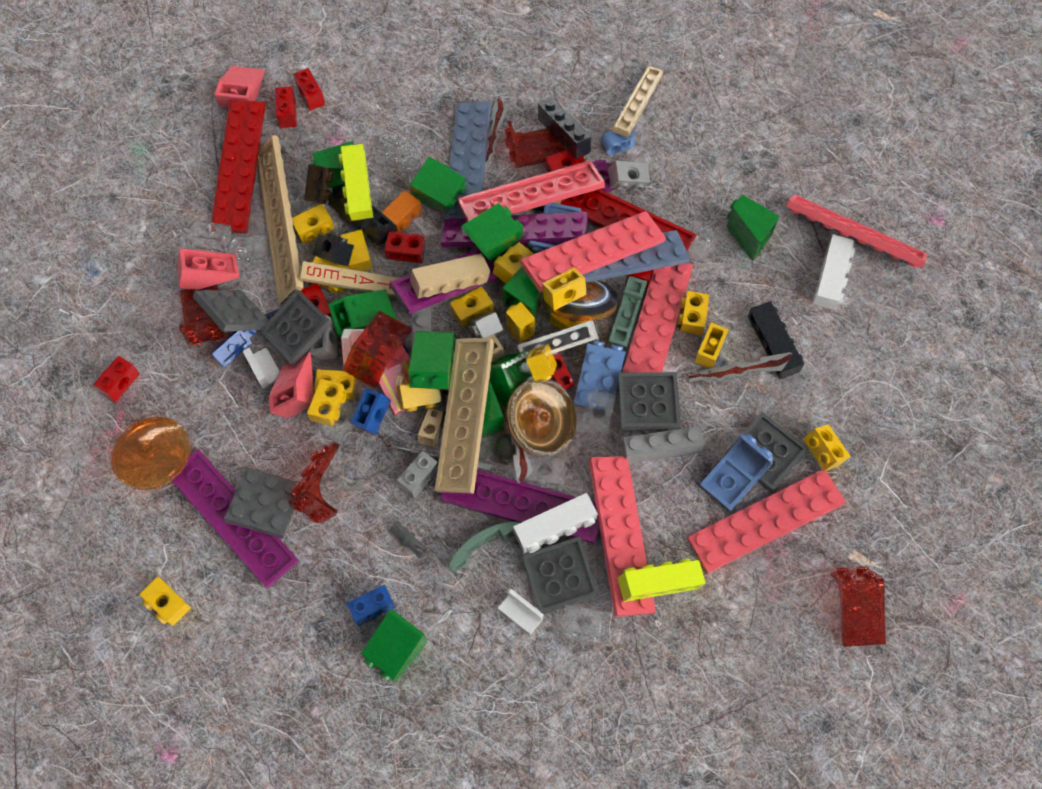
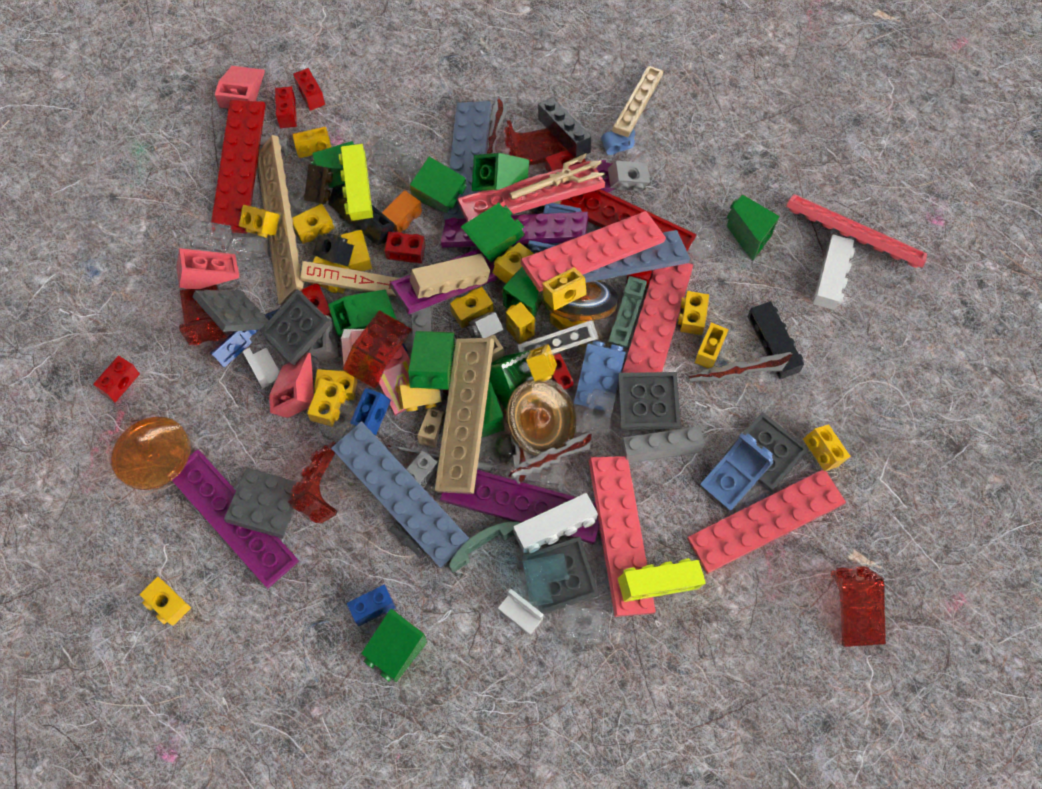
(259, 221): none -> yellow brick
(311, 141): none -> yellow bracket
(400, 494): none -> sand blue plate
(497, 171): none -> green slope
(541, 572): none -> clear light blue brick
(552, 456): none -> light grey sword
(560, 177): none -> tan piece

